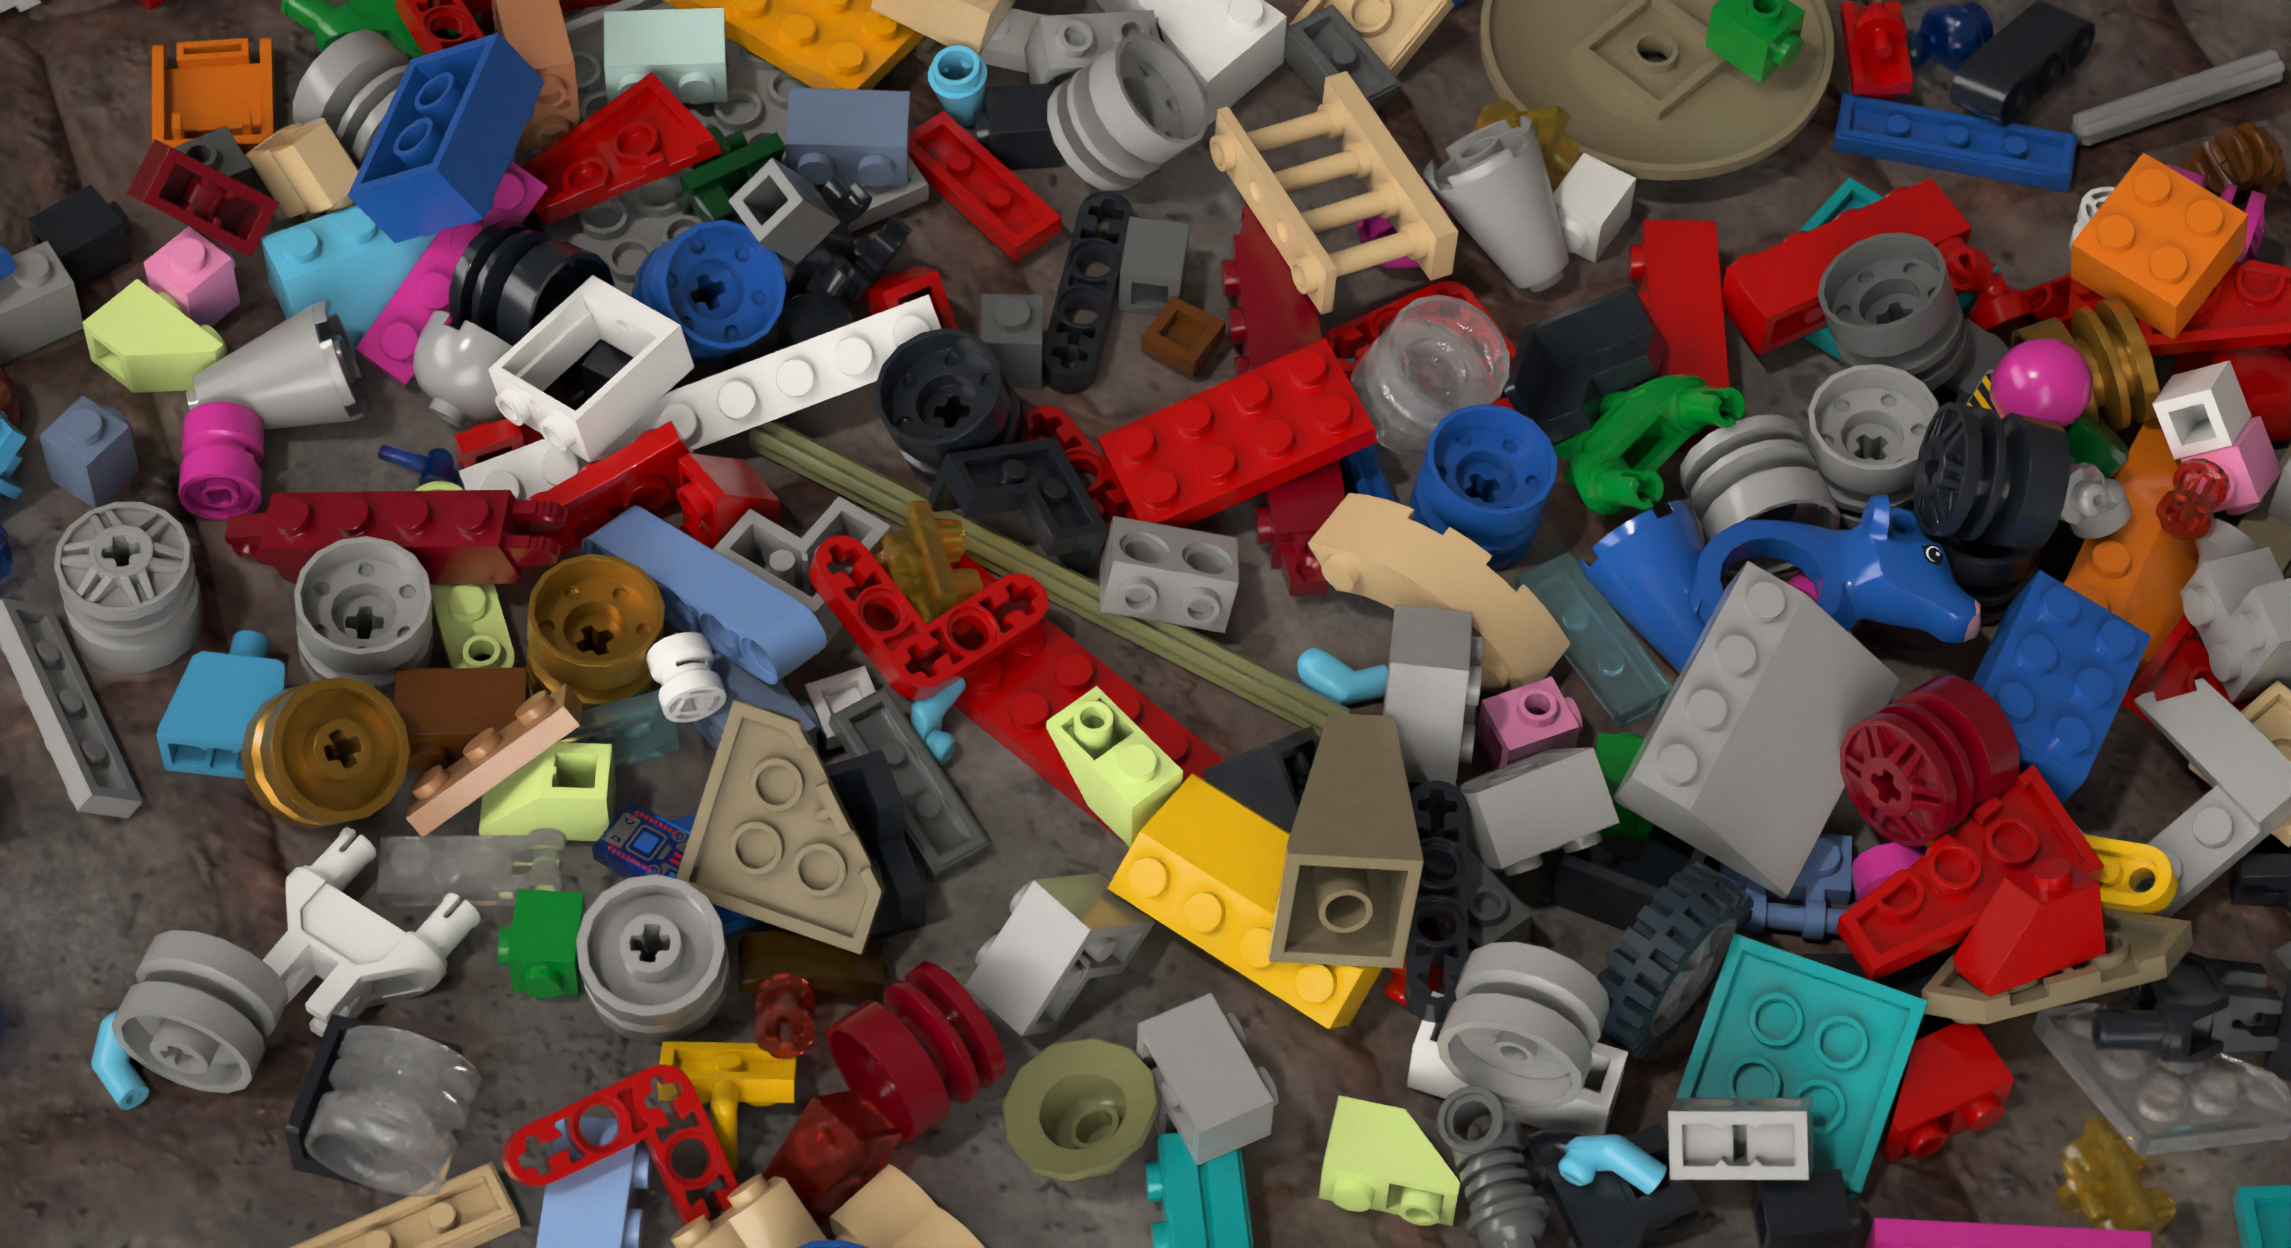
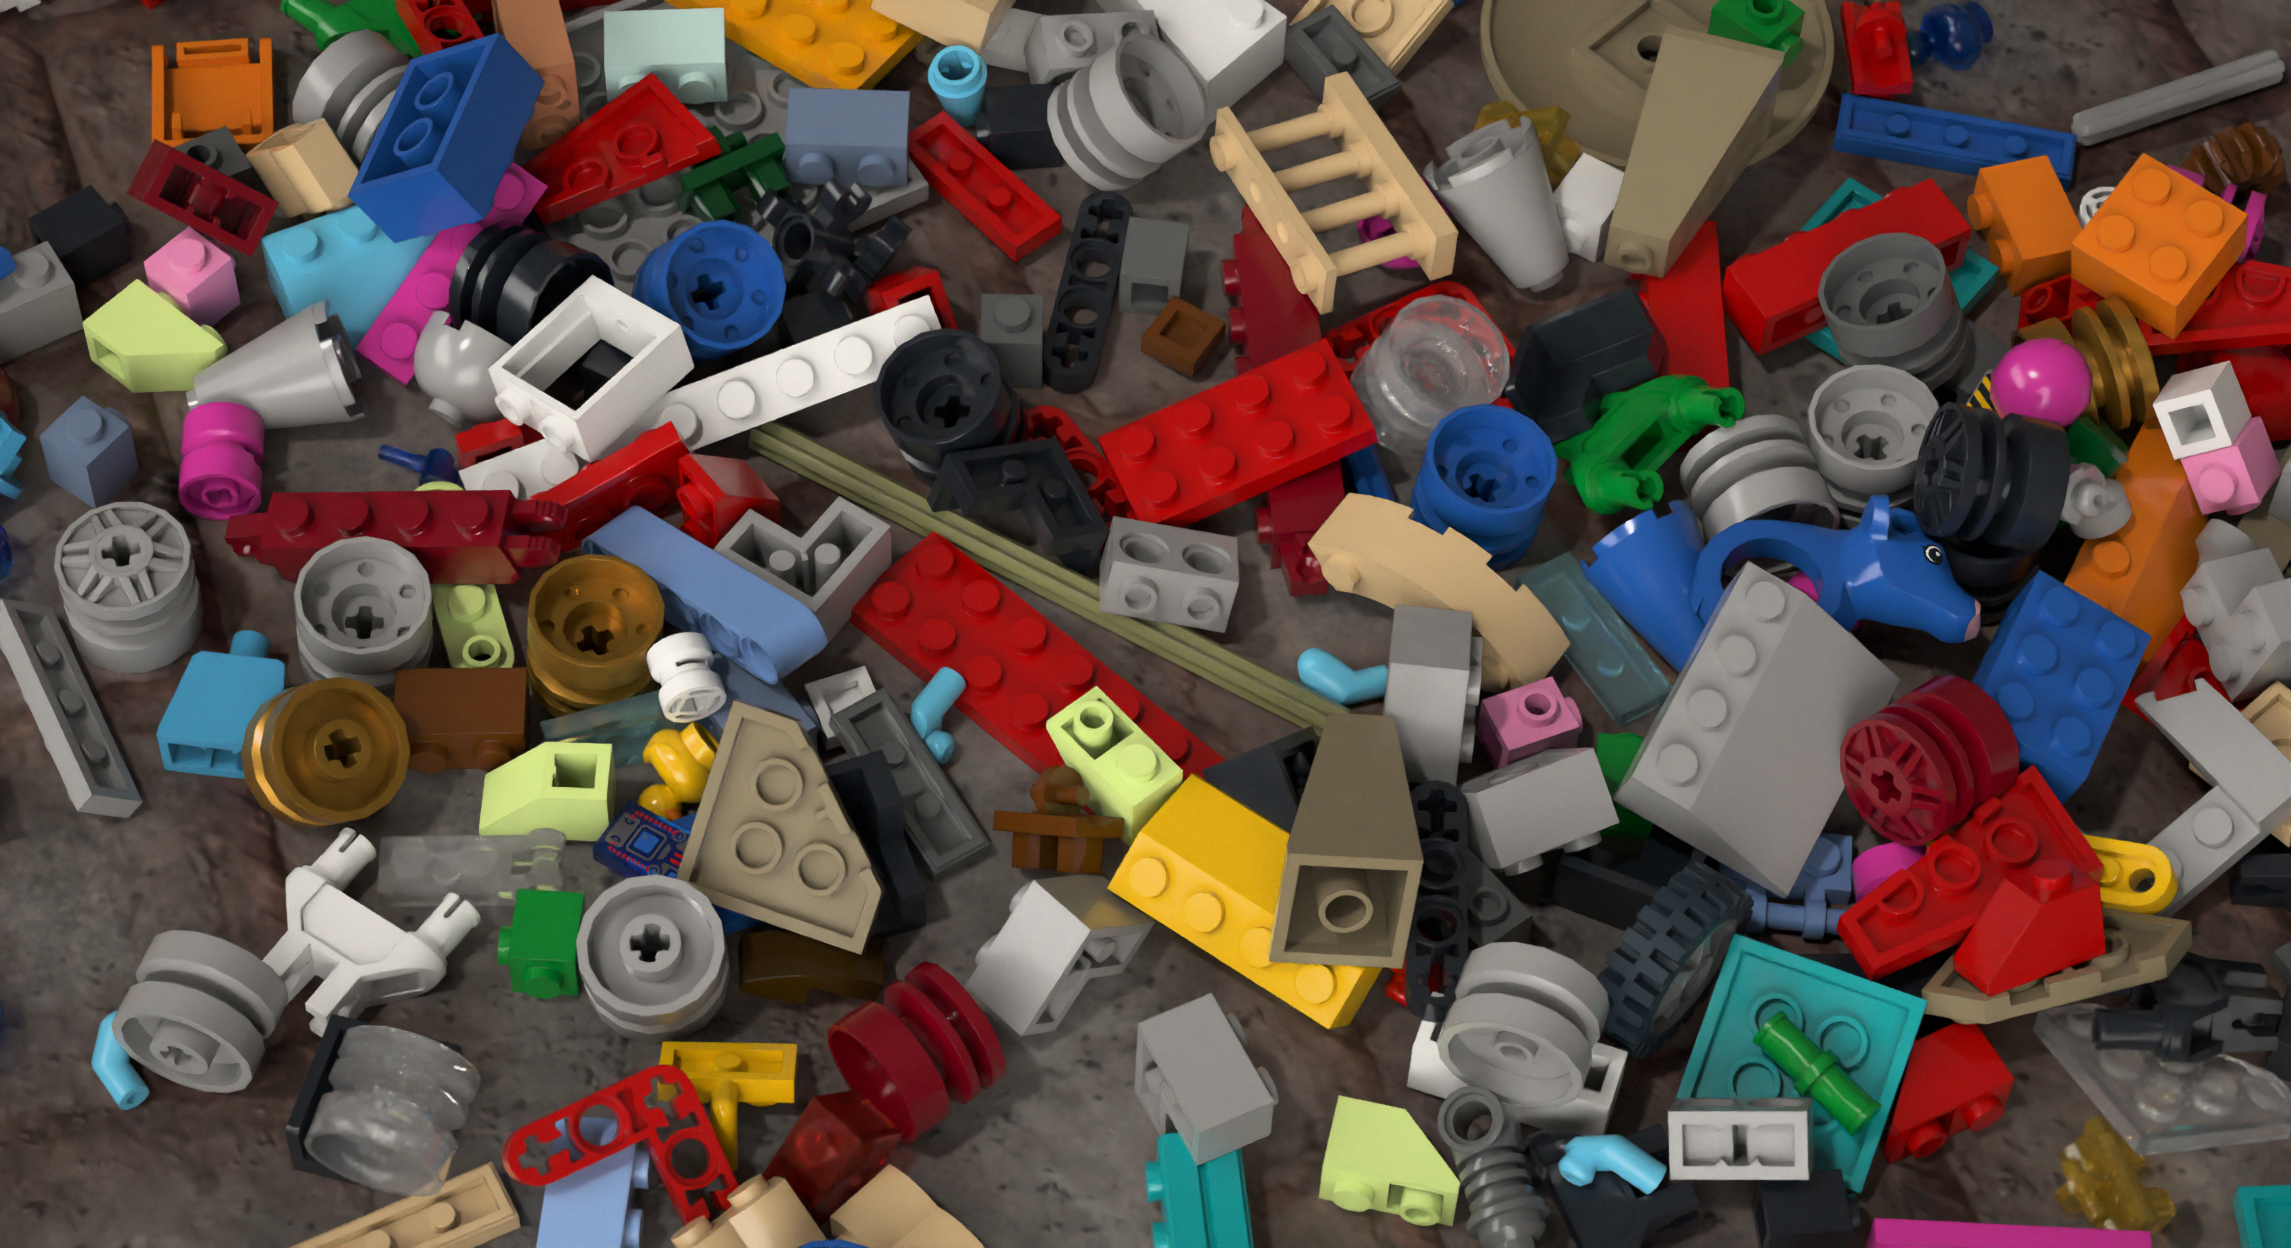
(492, 758): medium nougat plate -> none
(683, 763): none -> yellow animal
(784, 211): dark grey brick -> none
(784, 1035): clear red bush -> none
(912, 637): red beam -> none
(920, 562): clear yellow hips -> none
(1058, 801): none -> reddish brown hips
(1080, 1109): olive hat -> none
(1693, 140): none -> dark tan slope
(1817, 1073): none -> green pin
(1996, 302): red arm -> none
(2022, 63): black beam -> none
(2024, 221): none -> orange brick
(2185, 483): clear red bush -> none

